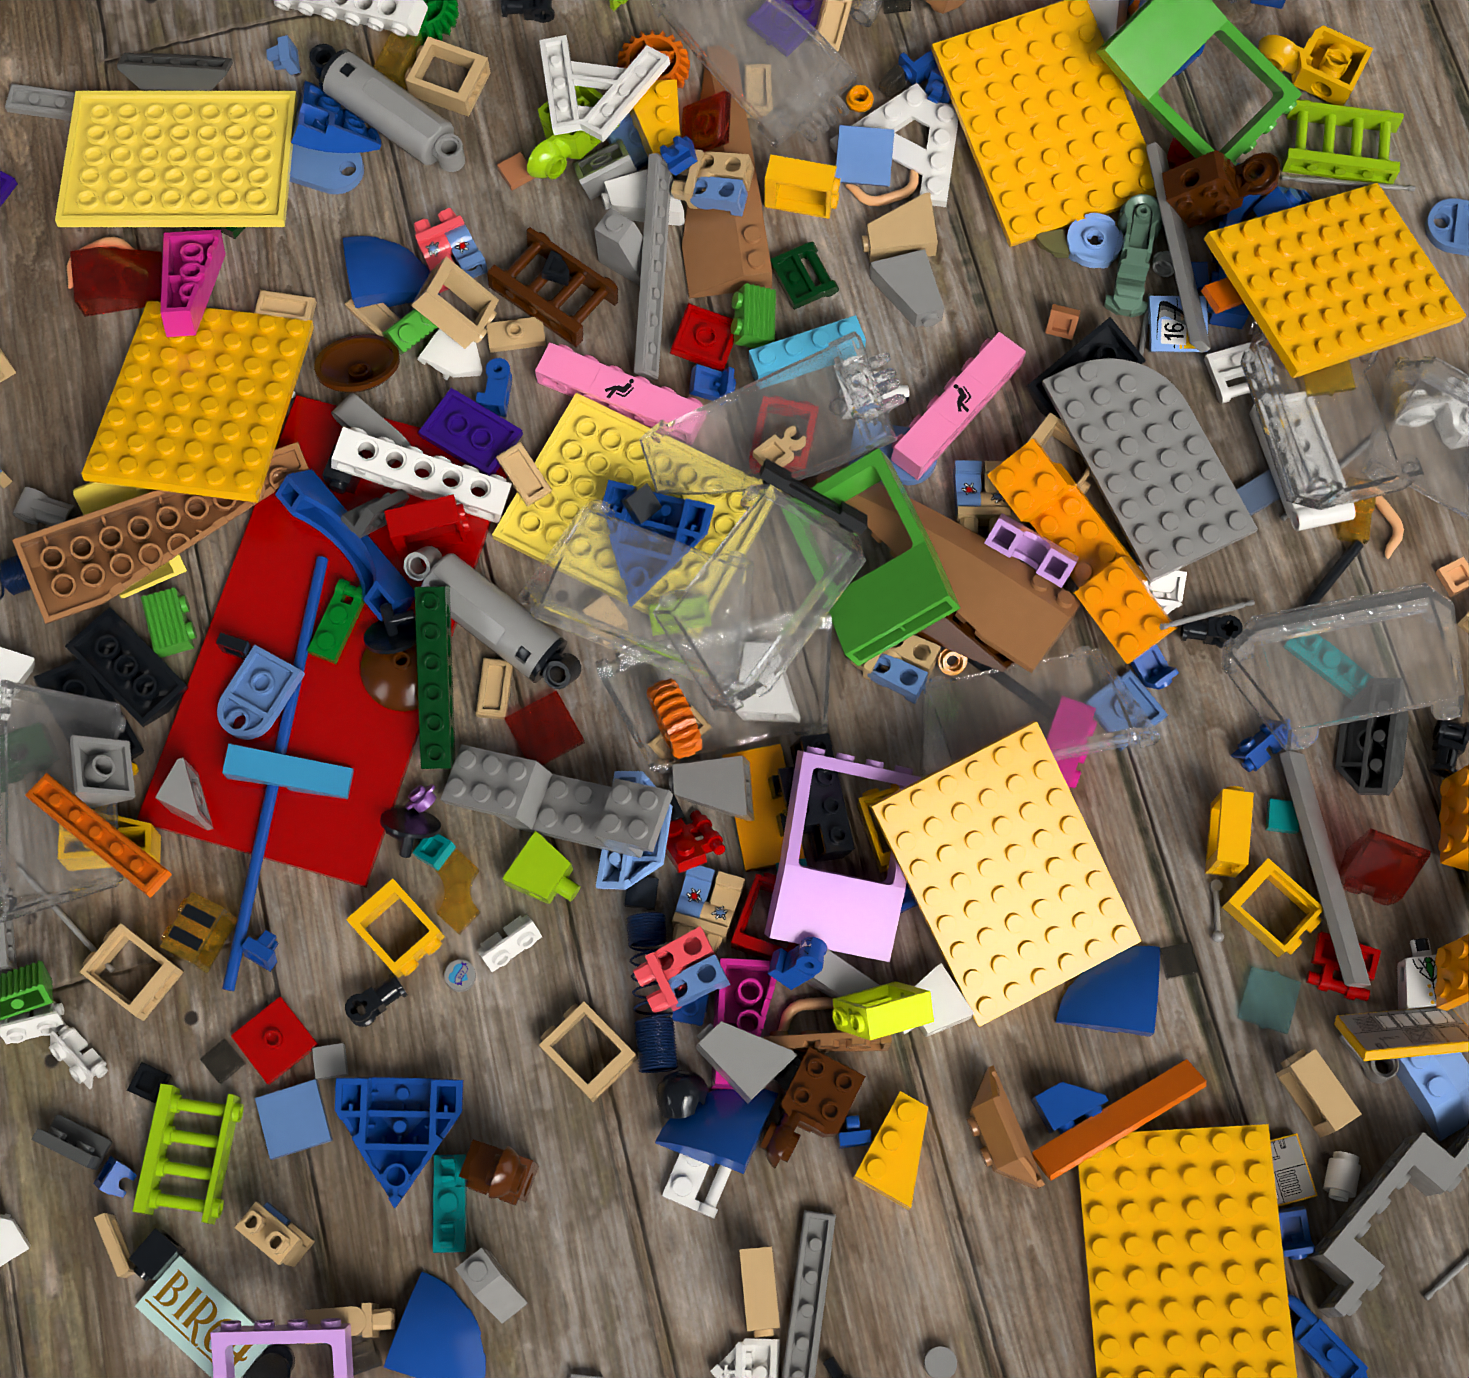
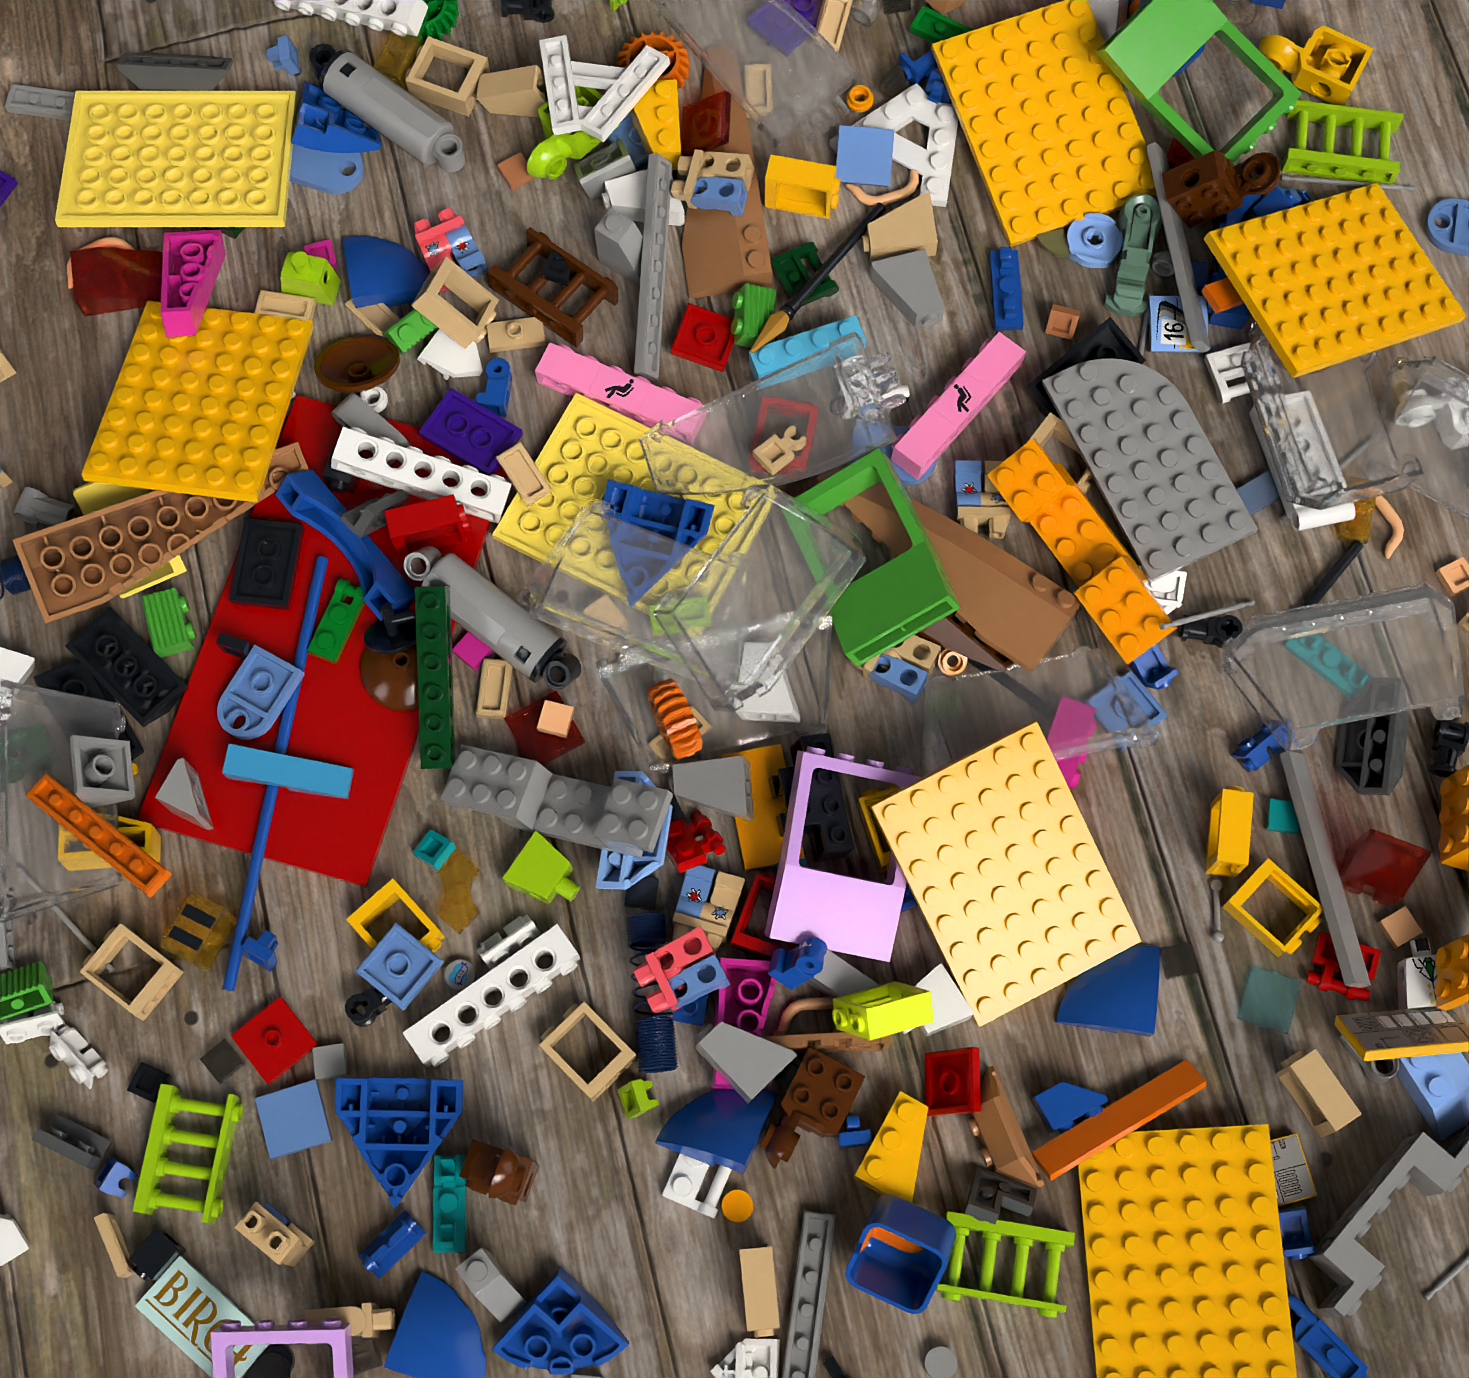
(266, 563): none -> black plate
(309, 277): none -> lime torso
(322, 249): none -> dark pink tile
(378, 393): none -> white plate
(391, 1244): none -> blue hinge
(399, 966): none -> medium blue tile
(409, 825): black shield -> none
(421, 798): medium lavender plate -> none
(422, 1034): none -> white brick
(471, 651): none -> dark pink tile
(513, 91): none -> tan slope
(555, 718): none -> light nougat tile
(561, 1330): none -> blue brick
(635, 1099): none -> lime tile
(641, 503): black tile -> none
(679, 155): blue tile -> none
(680, 1093): black hair -> none
(711, 383): blue bracket -> none
(737, 1206): none -> light orange tile
(778, 321): none -> black piece
(847, 516): black container -> none
(901, 1254): none -> blue piece
(935, 26): none -> green plate
(952, 1082): none -> red plate
(992, 1191): none -> dark grey plate
(1006, 289): none -> blue plate
(1023, 543): lavender arch -> none
(1023, 1236): none -> lime fence
(1330, 380): clear yellow piece -> none
(1342, 1176): white brick -> none
(1399, 927): none -> light nougat tile

